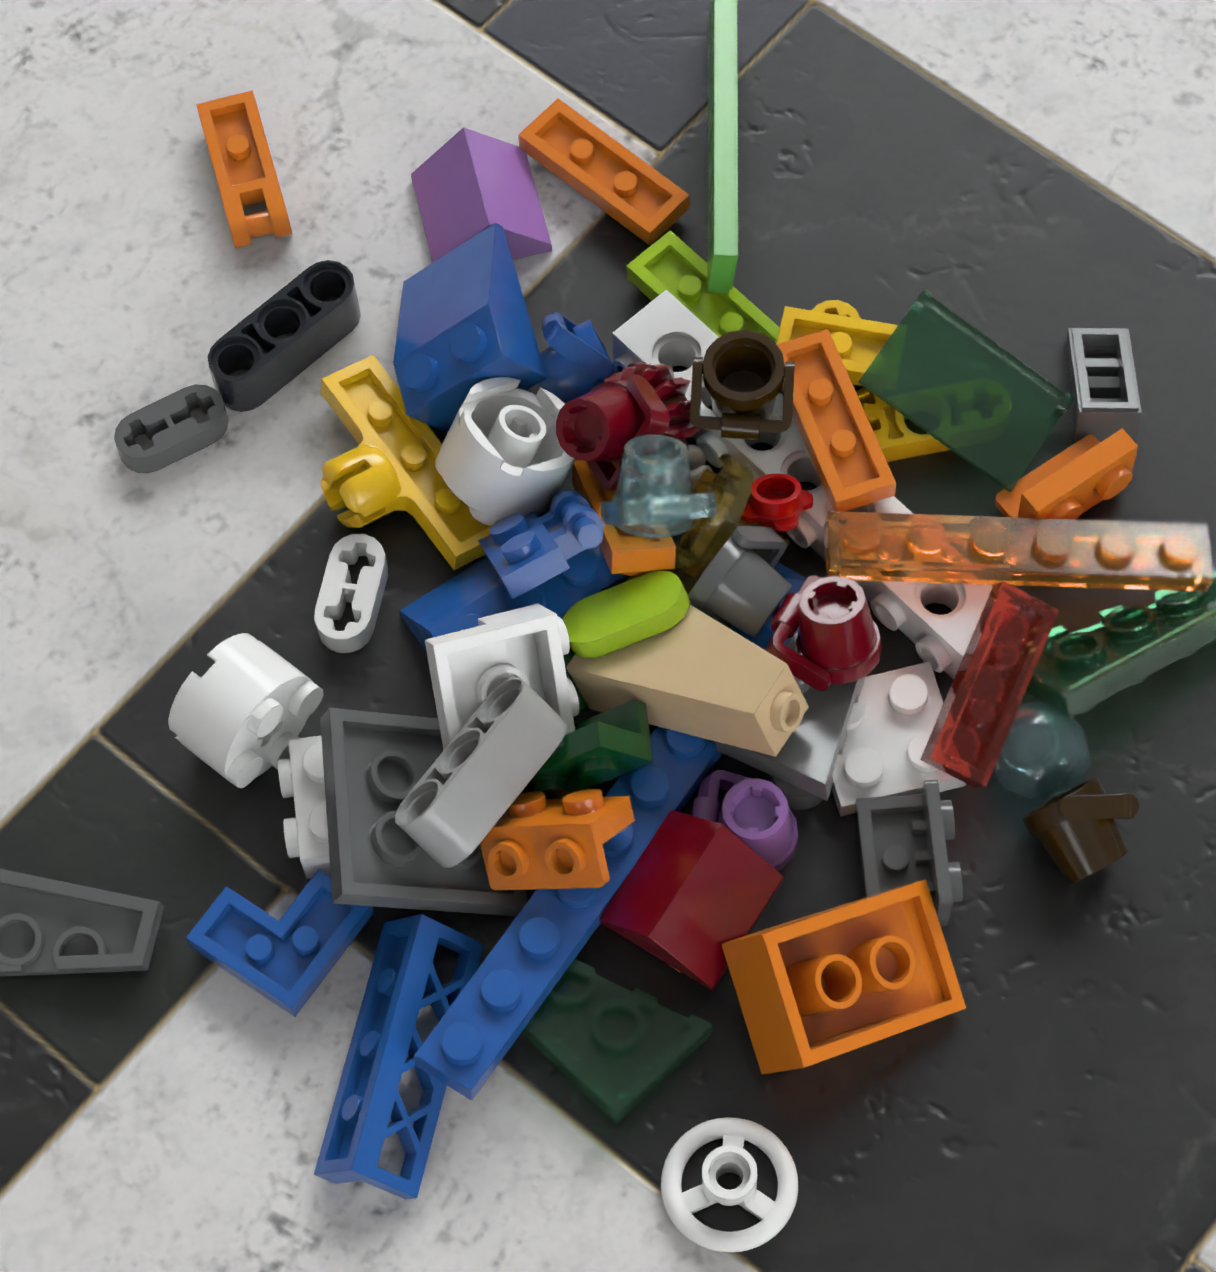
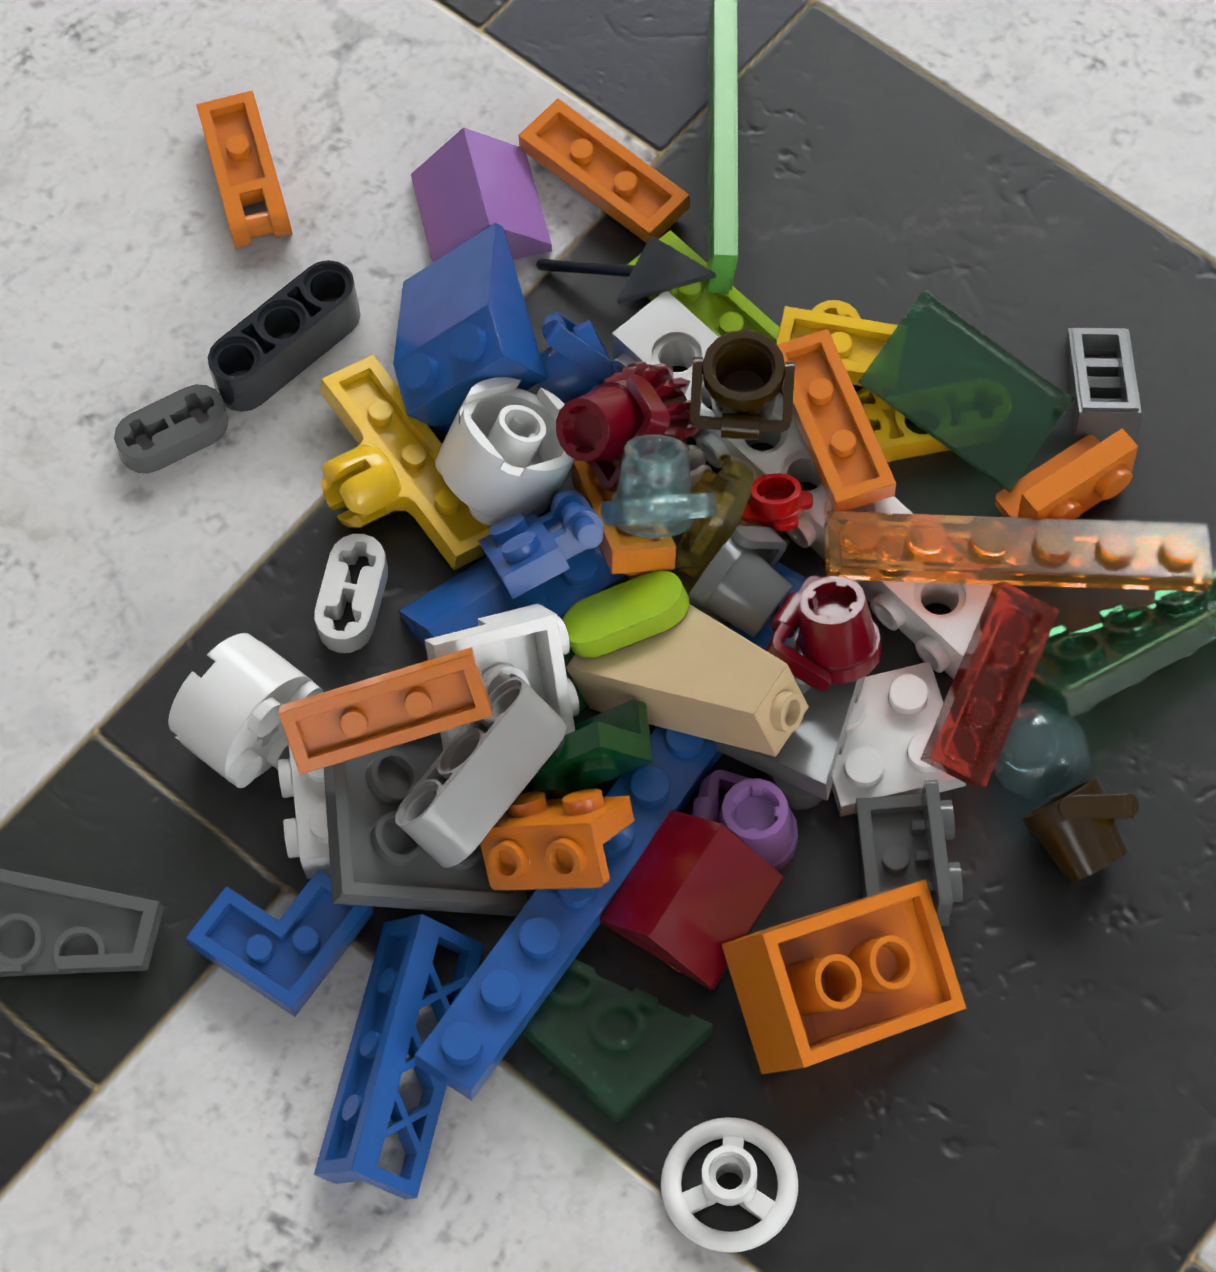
(385, 710): none -> orange plate
(656, 271): none -> black piece

